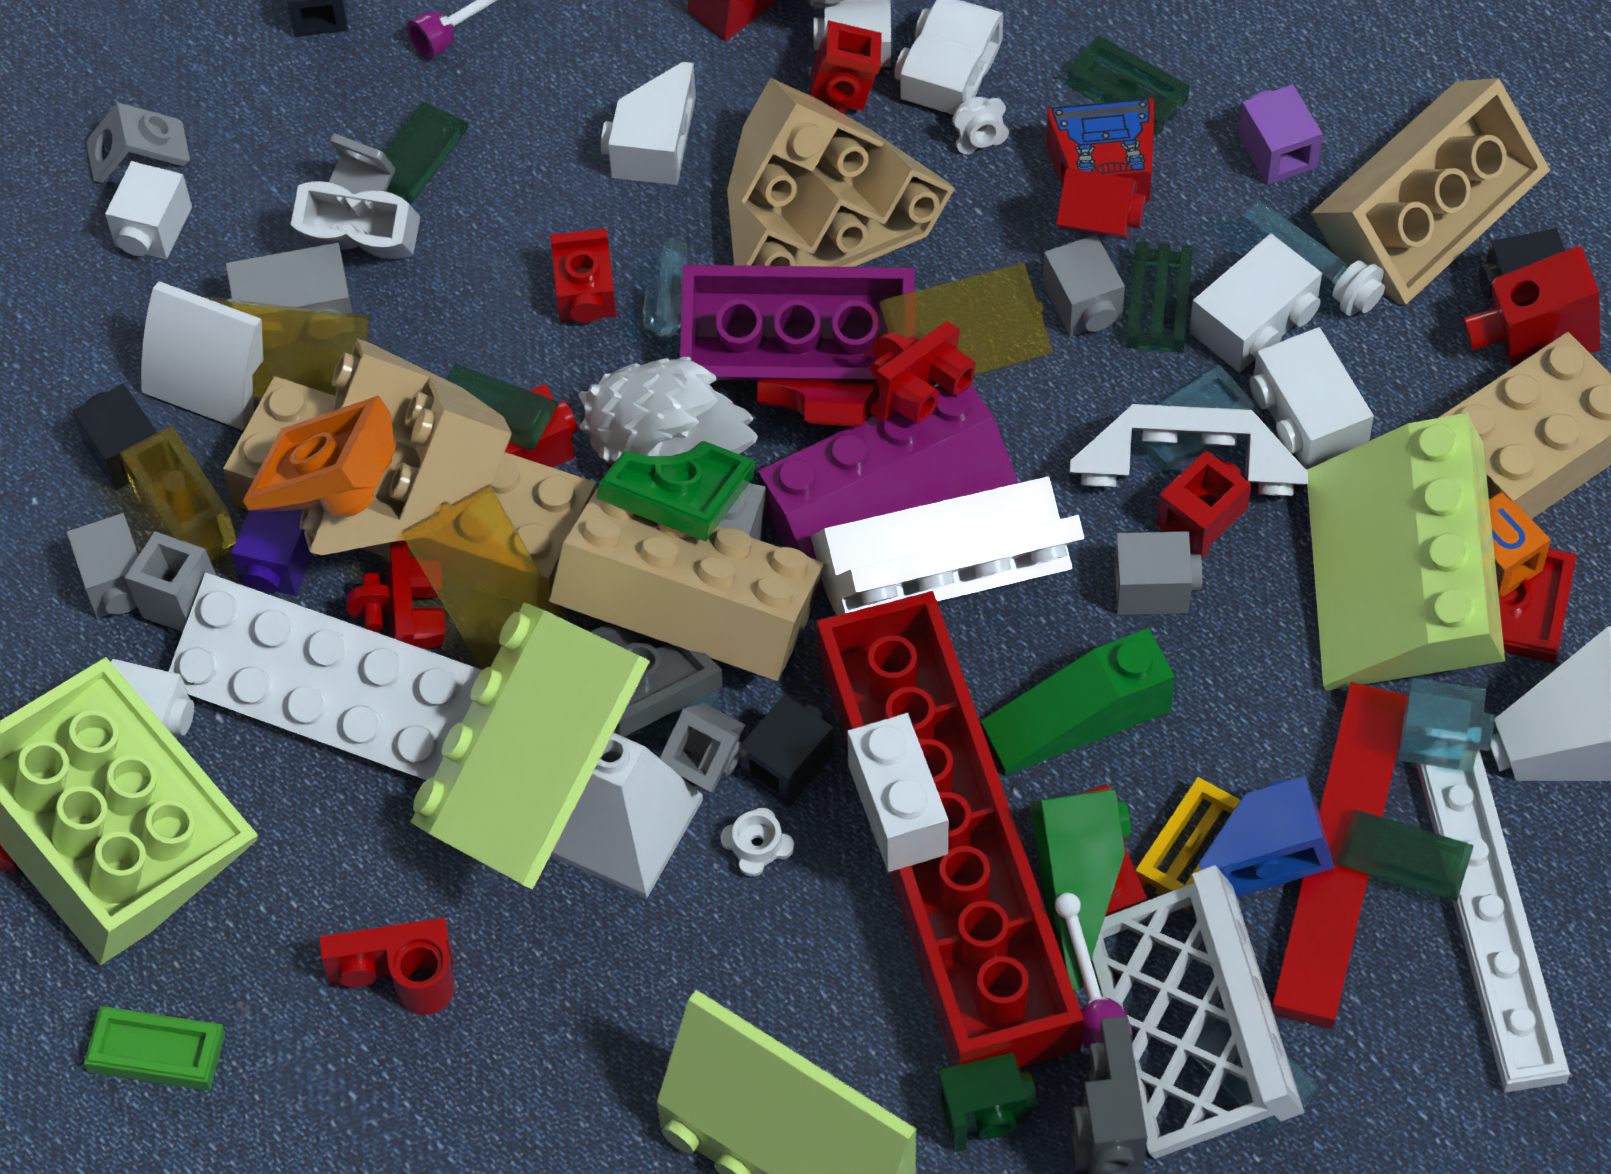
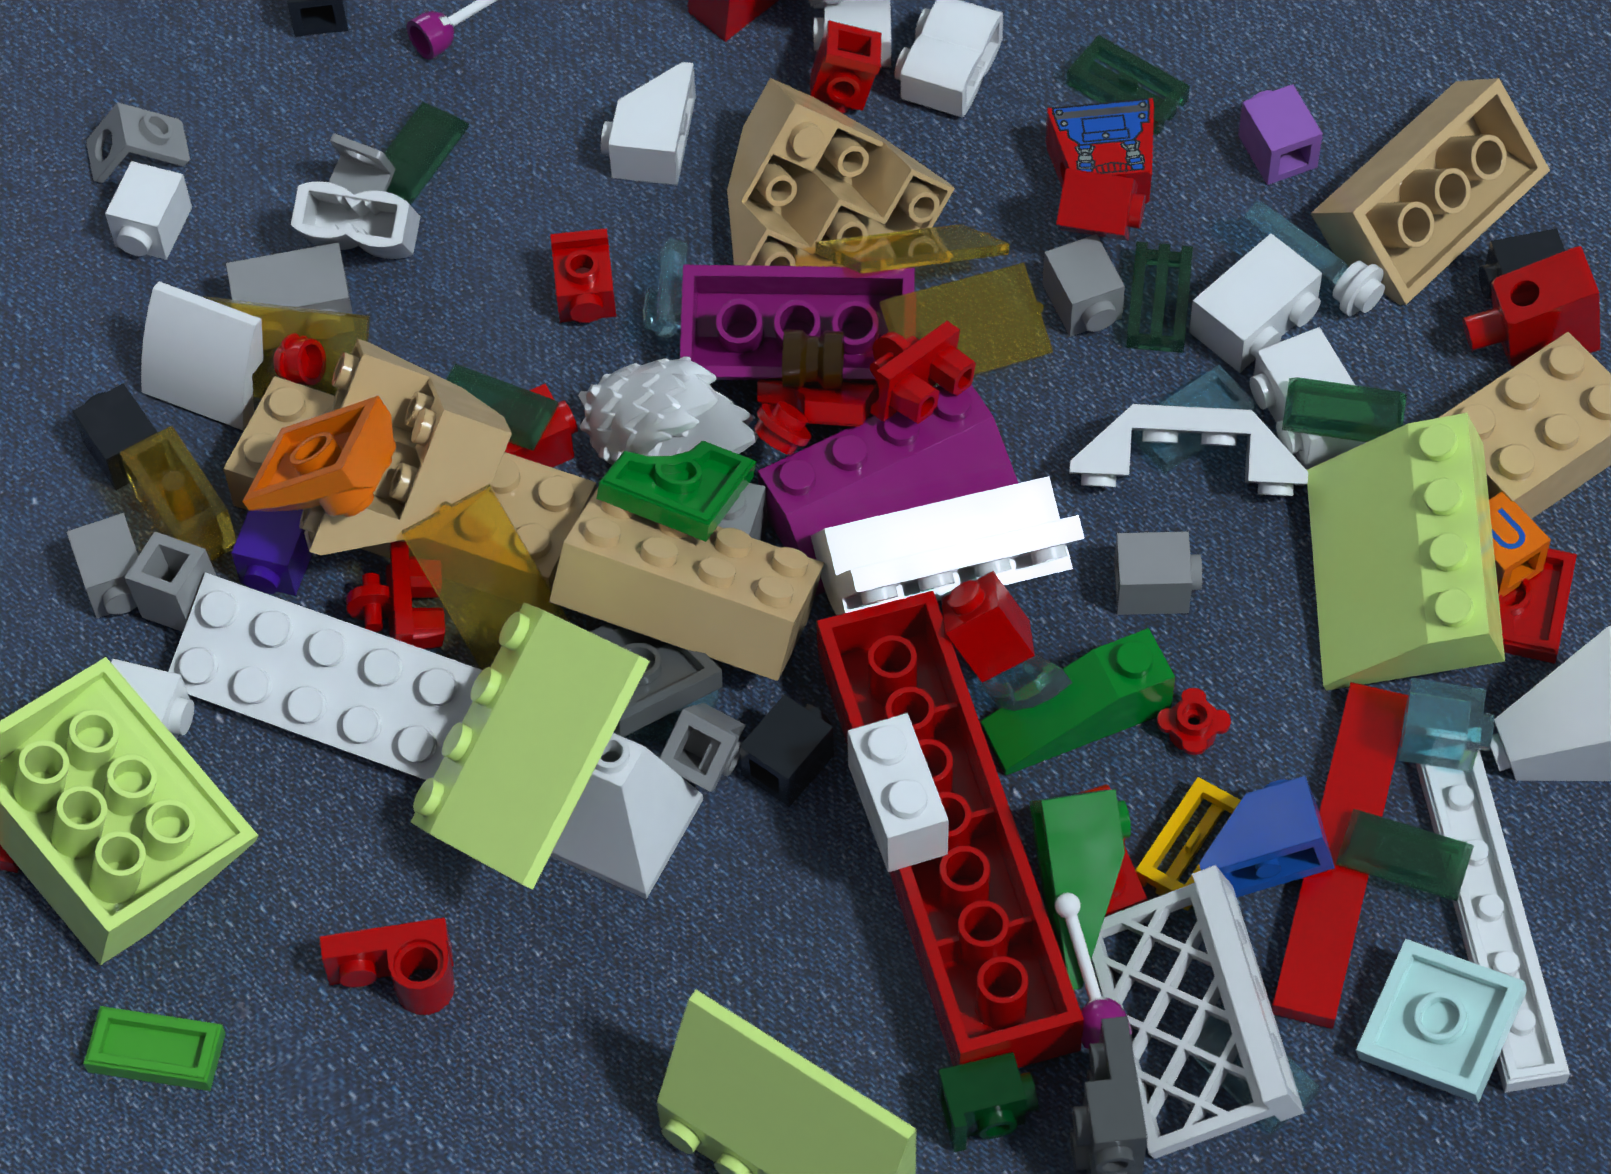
(300, 360): none -> red plate
(751, 825): white plate -> none
(782, 427): none -> red plate
(812, 359): none -> dark brown wheel
(911, 248): none -> clear yellow piece
(980, 124): white plate -> none
(987, 626): none -> red brick
(1026, 684): none -> clear light blue tile
(1190, 737): none -> red plate
(1204, 501): red brick -> none
(1341, 410): none -> clear green tile
(1441, 1020): none -> light aqua plate

